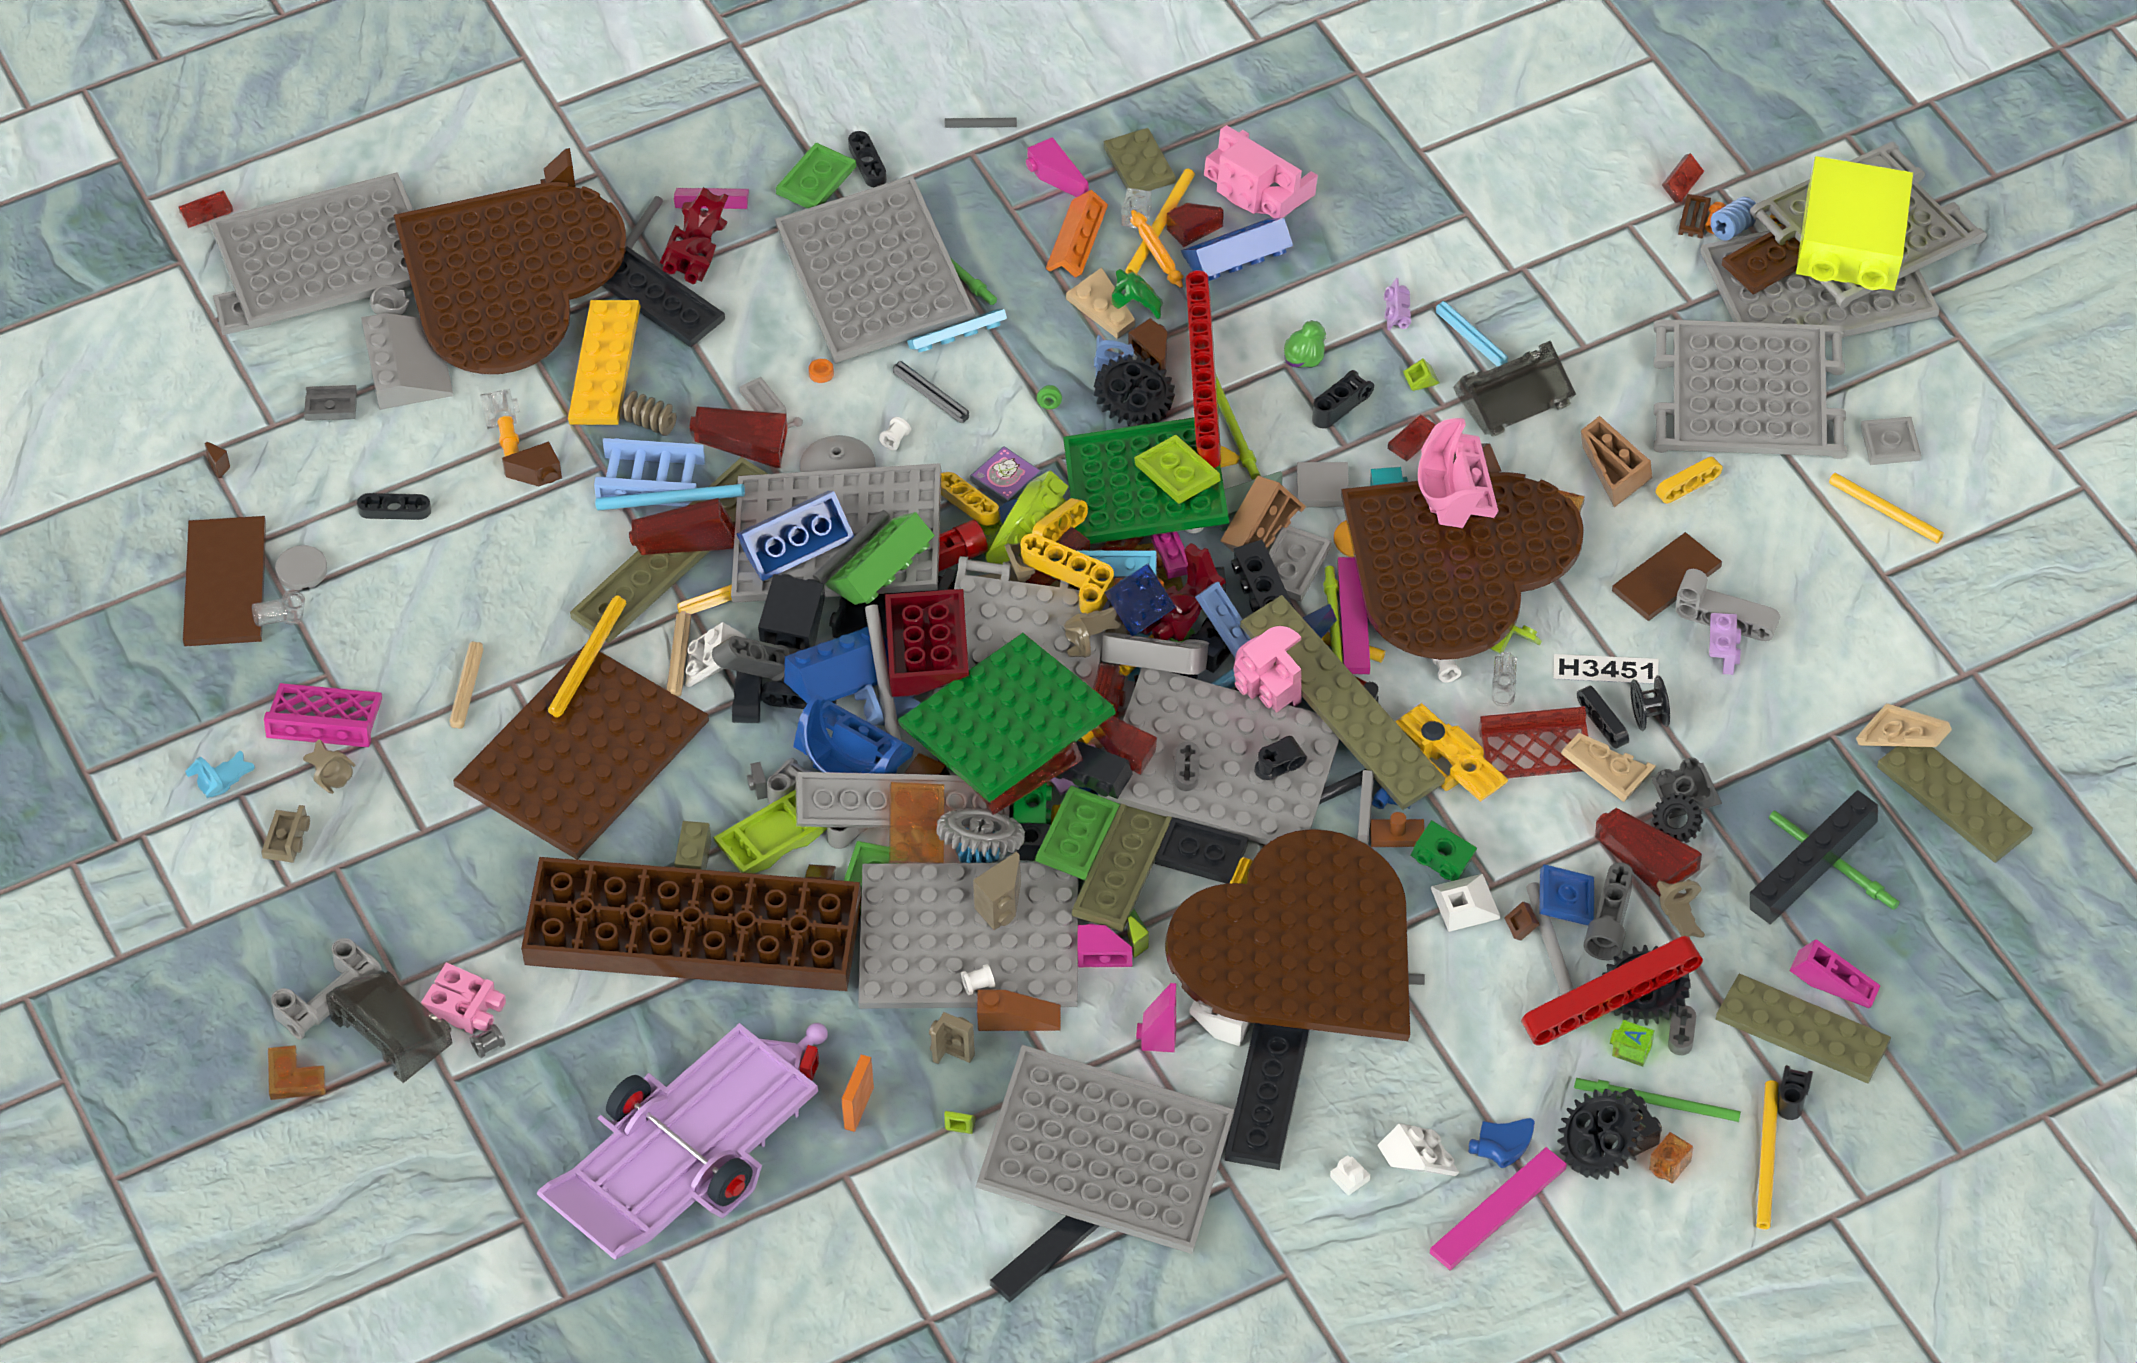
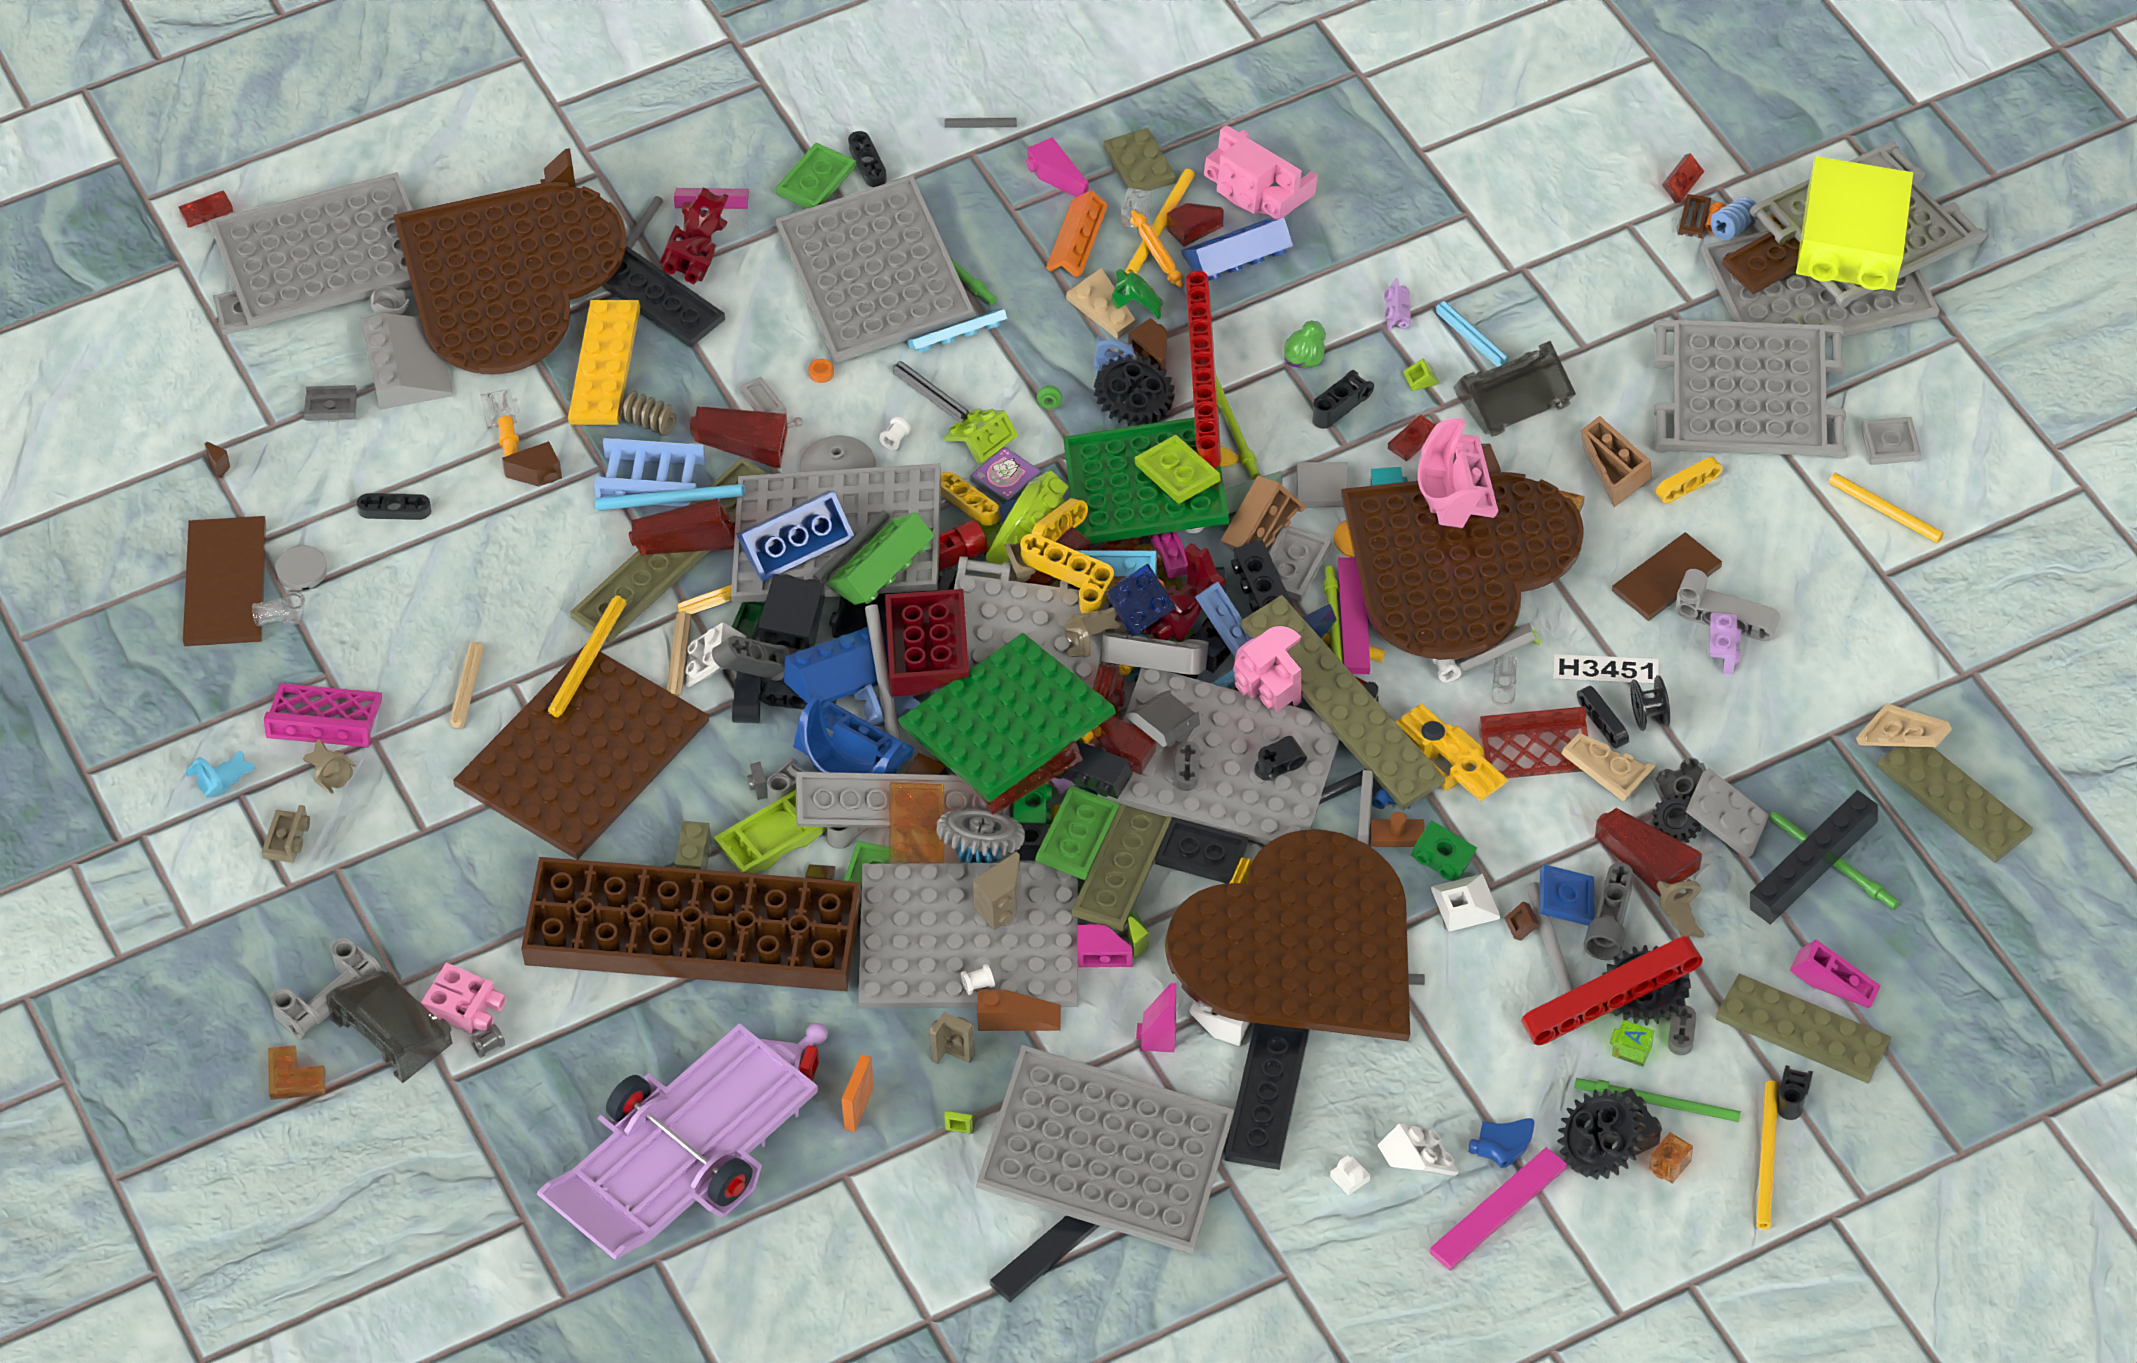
(748, 619): none -> dark green tile
(983, 432): none -> lime bracket
(1165, 719): none -> dark grey slope
(1514, 640): none -> light grey tile
(1727, 813): none -> light grey plate

